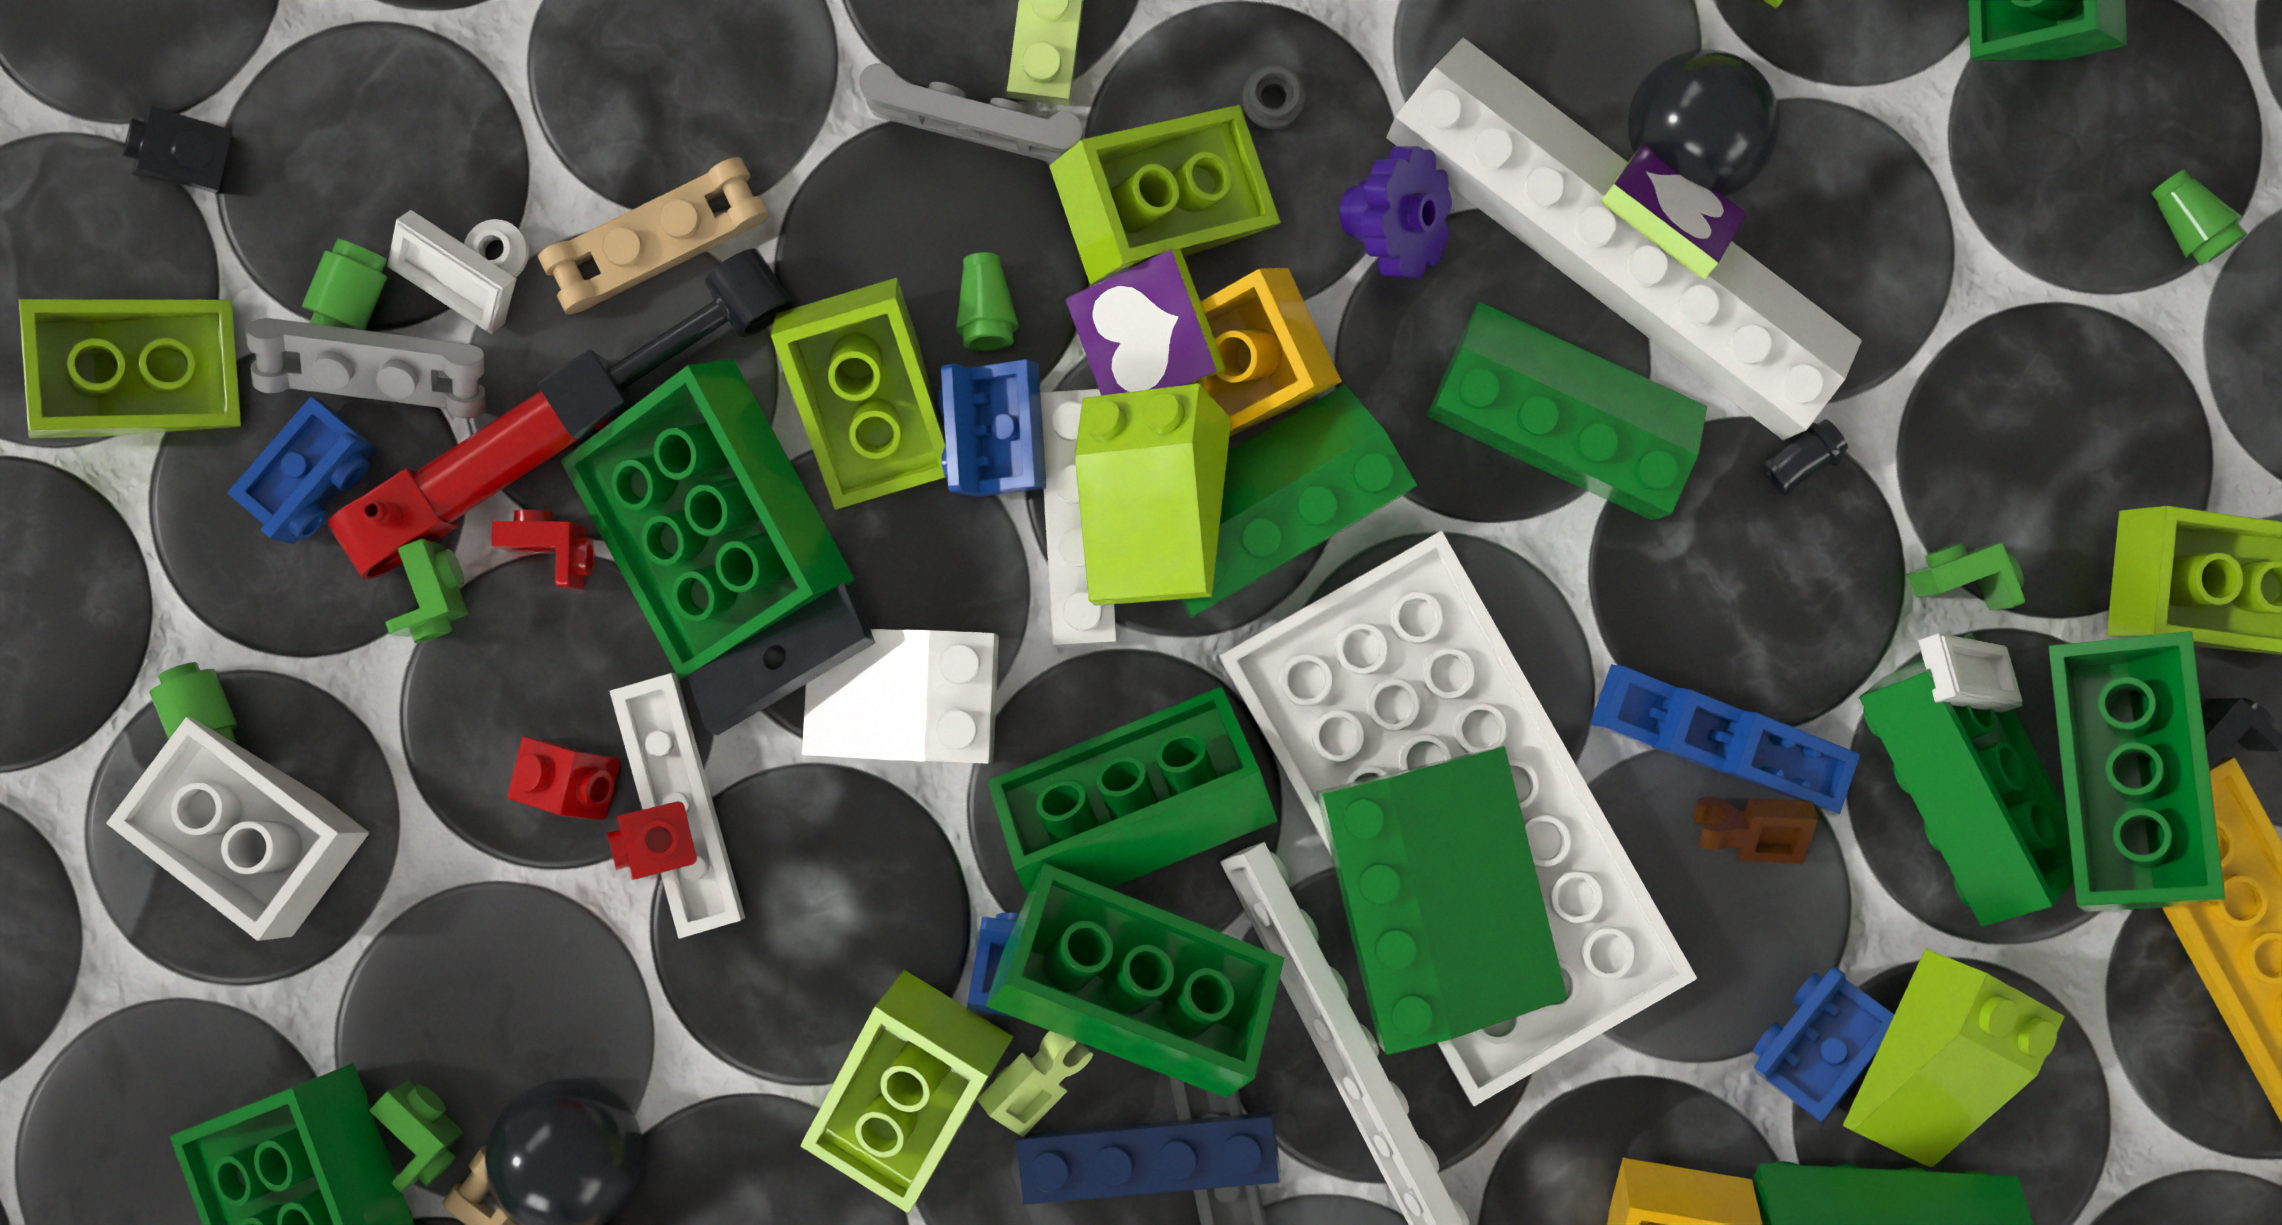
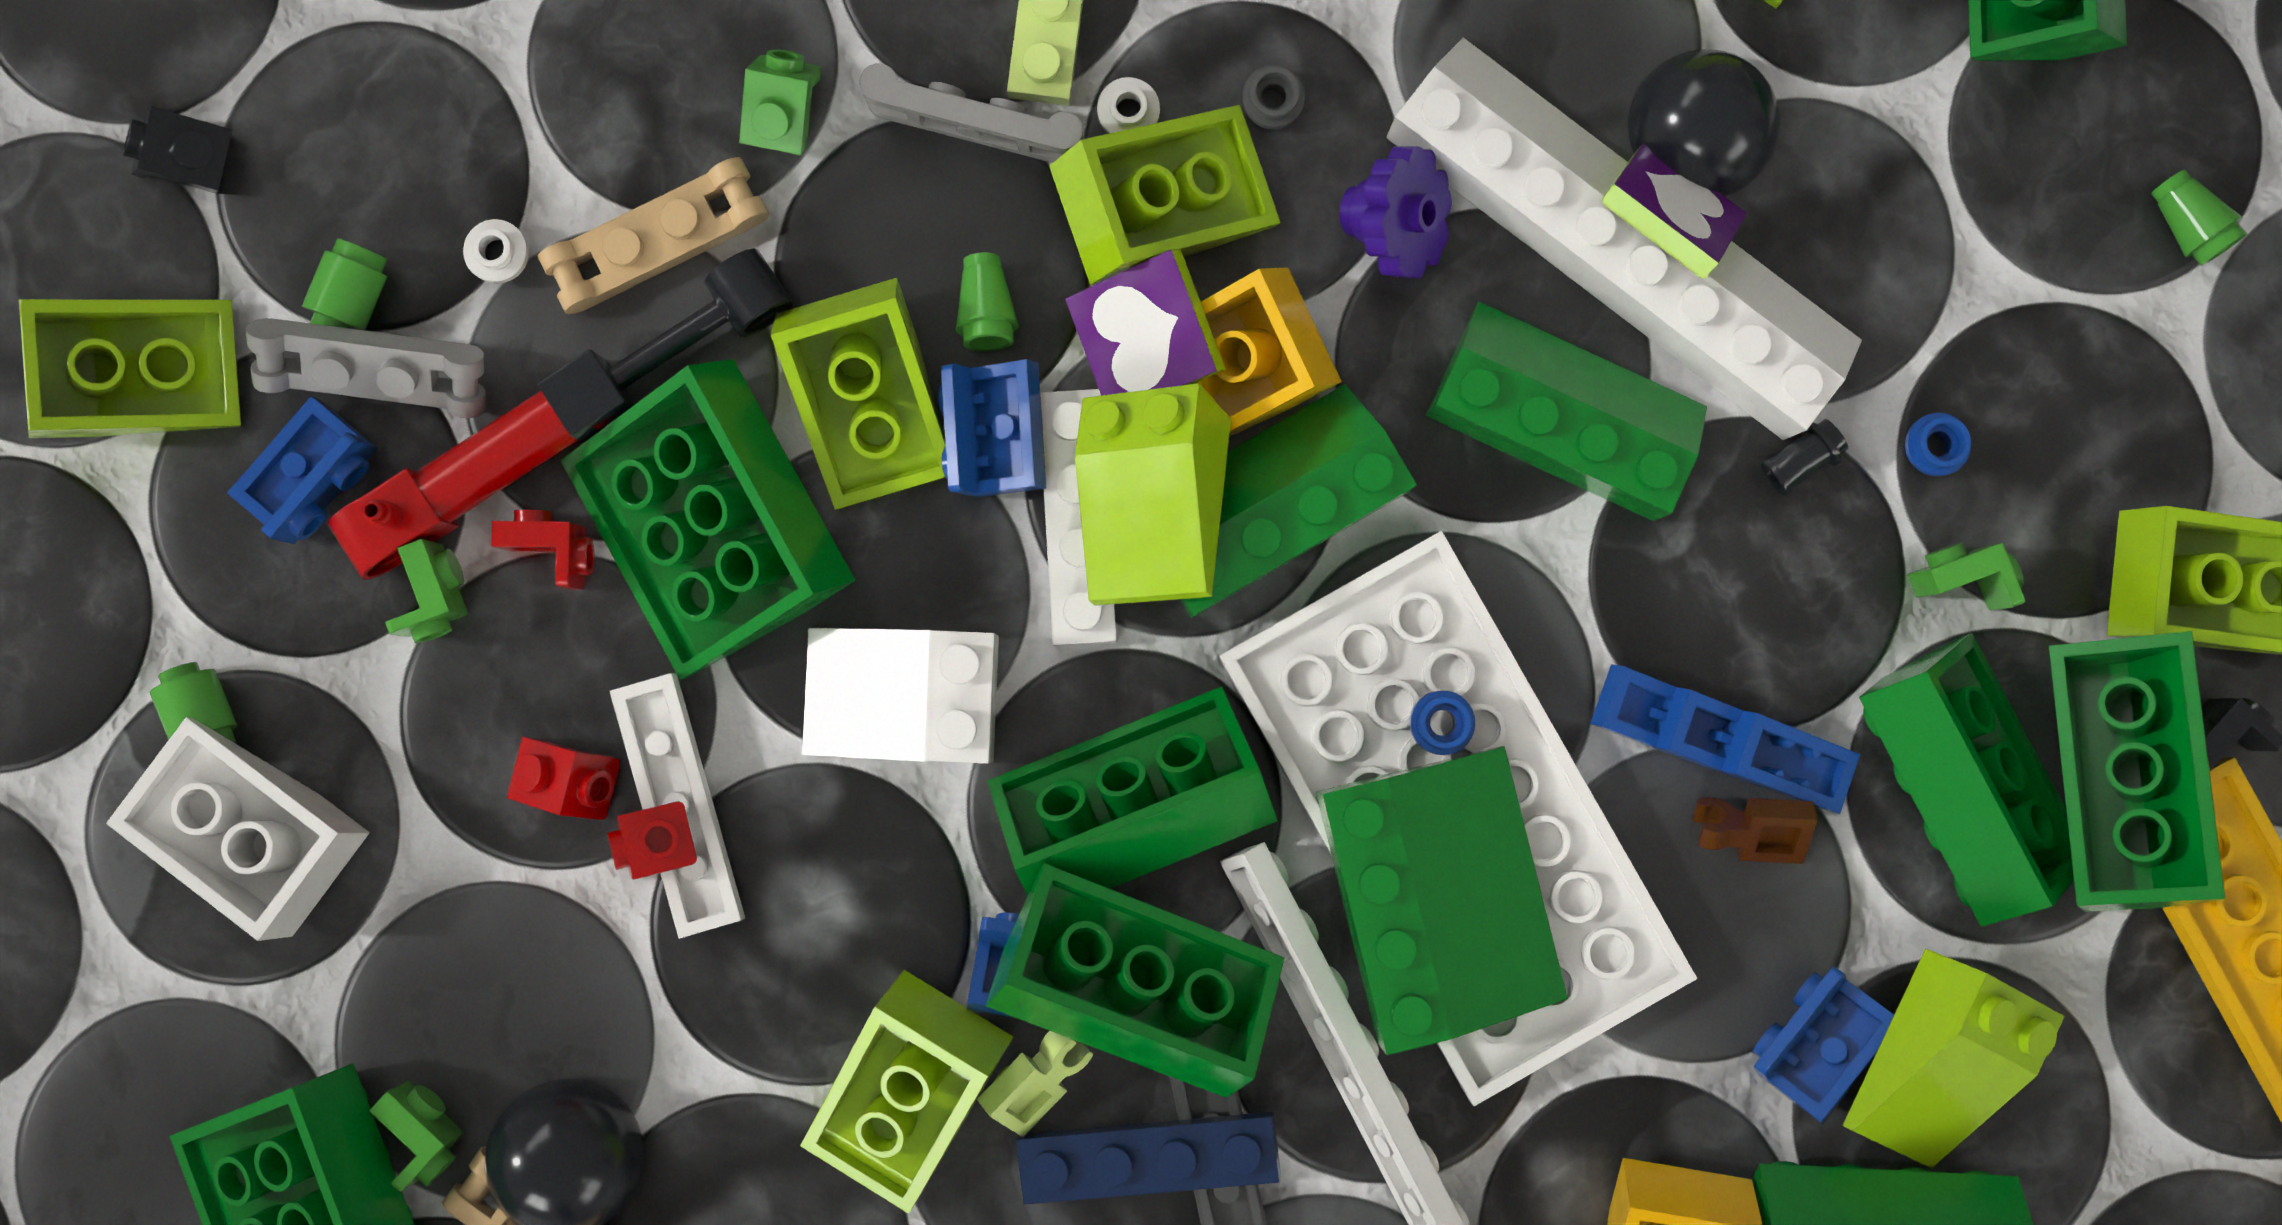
(451, 271): white tile -> none
(778, 101): none -> bright green bracket
(780, 659): black tile -> none
(1123, 89): none -> white plate
(1461, 715): none -> blue plate
(1955, 439): none -> blue plate
(1971, 673): white tile -> none

